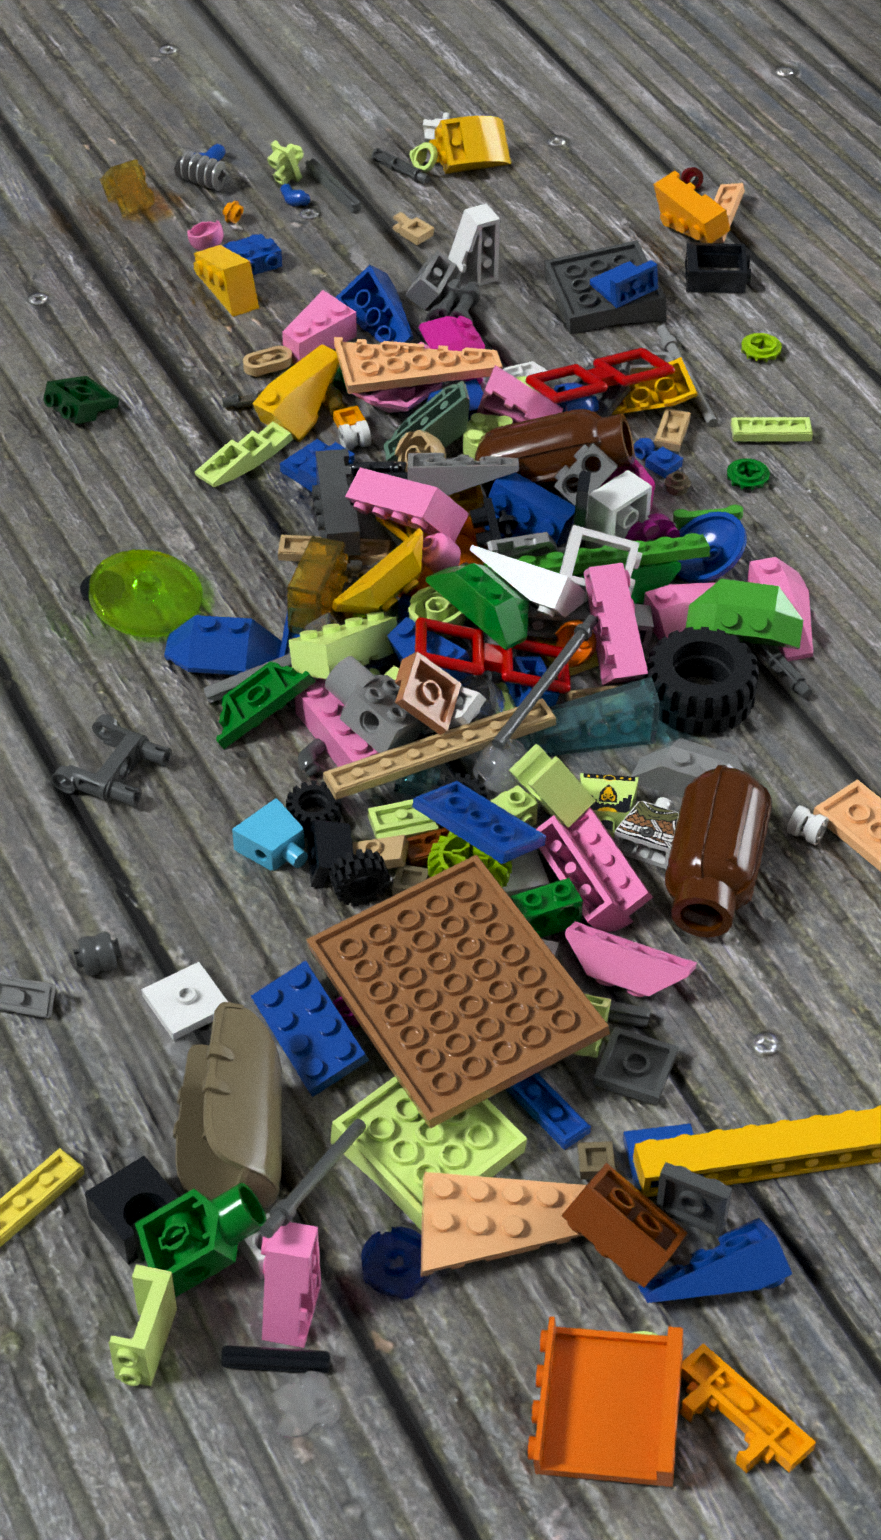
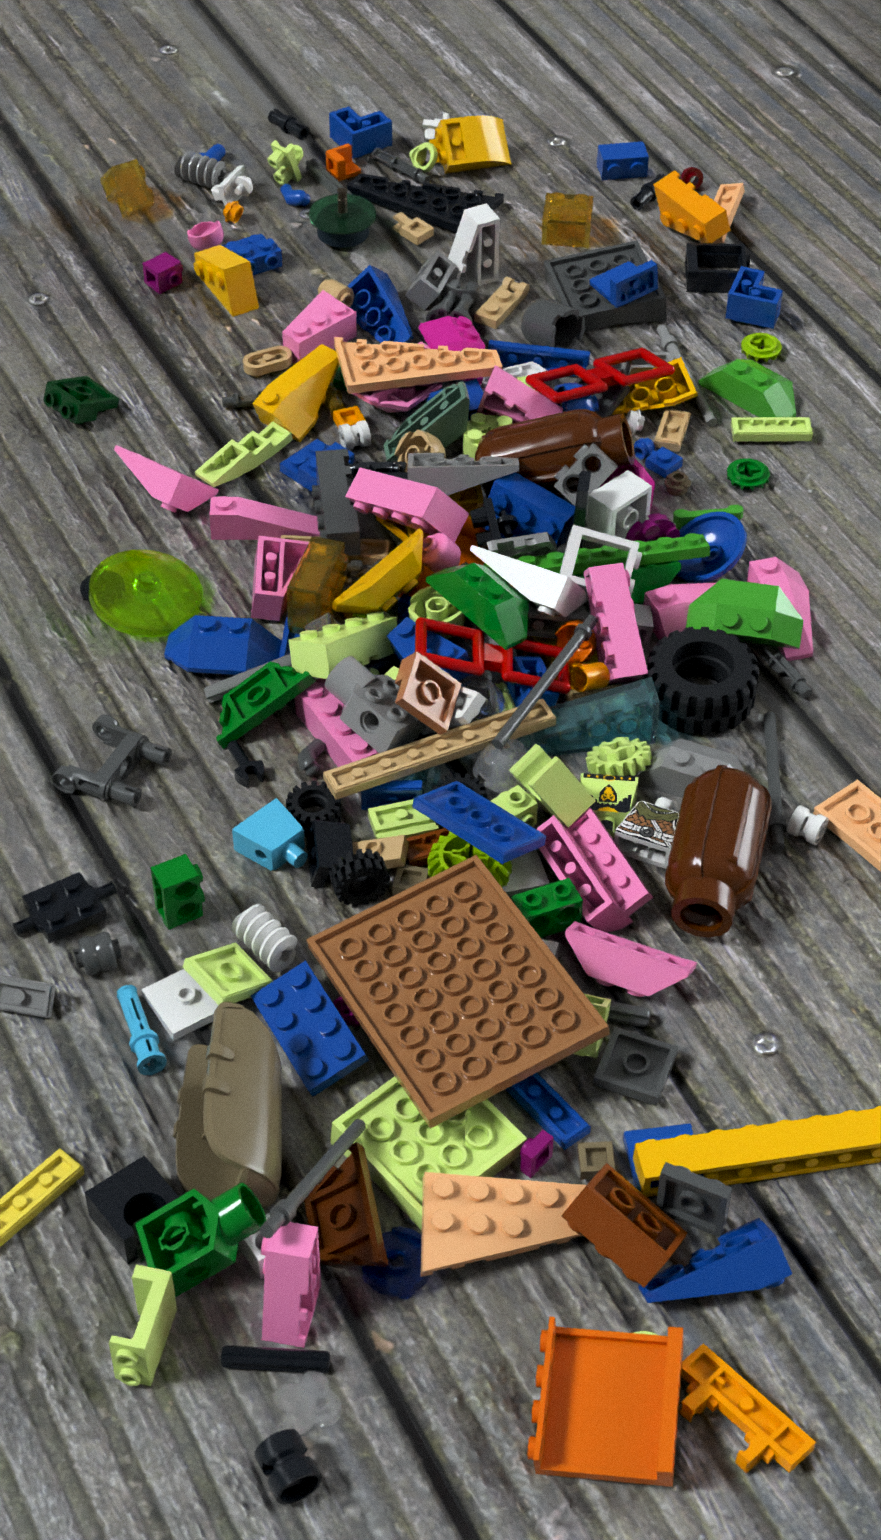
(64, 907): none -> black plate
(143, 1040): none -> medium azure pin
(162, 272): none -> magenta brick
(167, 484): none -> bright pink wedge
(178, 891): none -> green brick
(227, 973): none -> yellowish green plate
(233, 186): none -> white hips
(245, 765): none -> black bar
(247, 519): none -> bright pink wedge
(265, 937): none -> white piece
(273, 570): none -> bright pink wedge
(288, 124): none -> black pin
(289, 1471): none -> black wheel
(338, 291): none -> tan brick
(340, 163): none -> orange panel
(342, 219): none -> clear green piece
(347, 1215): none -> reddish brown wing
(362, 132): none -> blue brick
(390, 793): none -> blue tile
(429, 202): none -> black wing
(501, 303): none -> tan plate
(536, 1153): none -> magenta plate
(547, 357): none -> blue tile
(552, 324): none -> dark grey cylinder
(567, 220): none -> clear yellow brick
(588, 676): none -> light orange piece
(619, 757): none -> yellowish green gear
(622, 160): none -> blue brick
(635, 420): none -> white plate
(646, 194): none -> black pin
(751, 301): none -> blue brick
(752, 388): none -> bright green wedge
(777, 821): none -> dark grey bar

